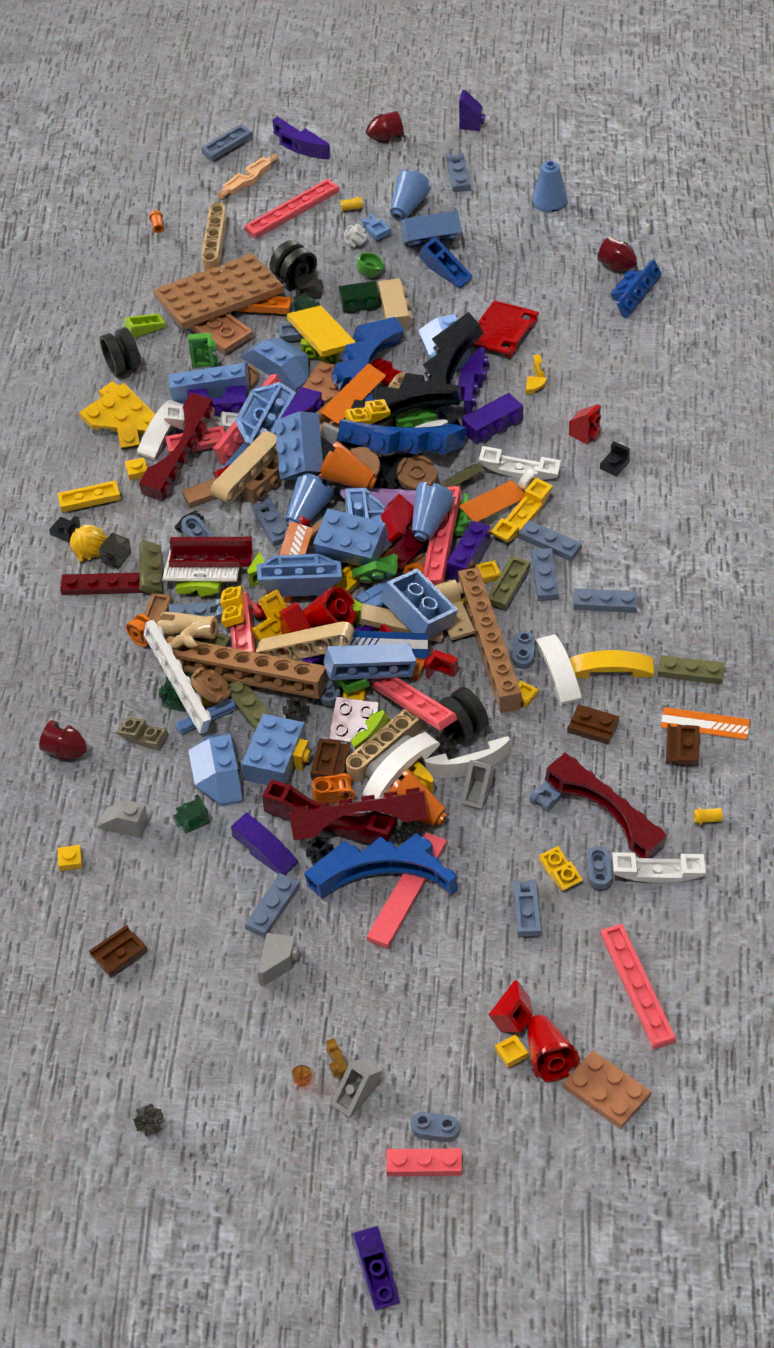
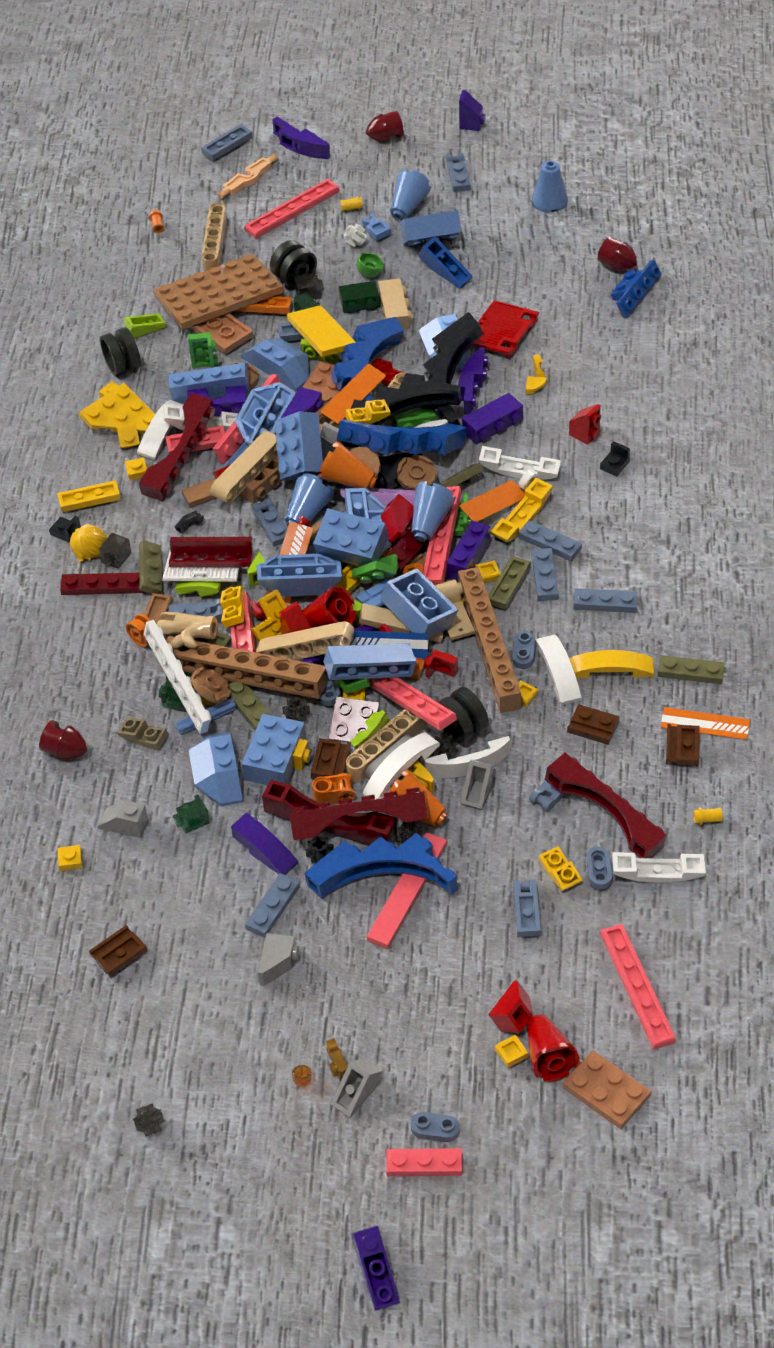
(199, 530): sand blue plate -> none

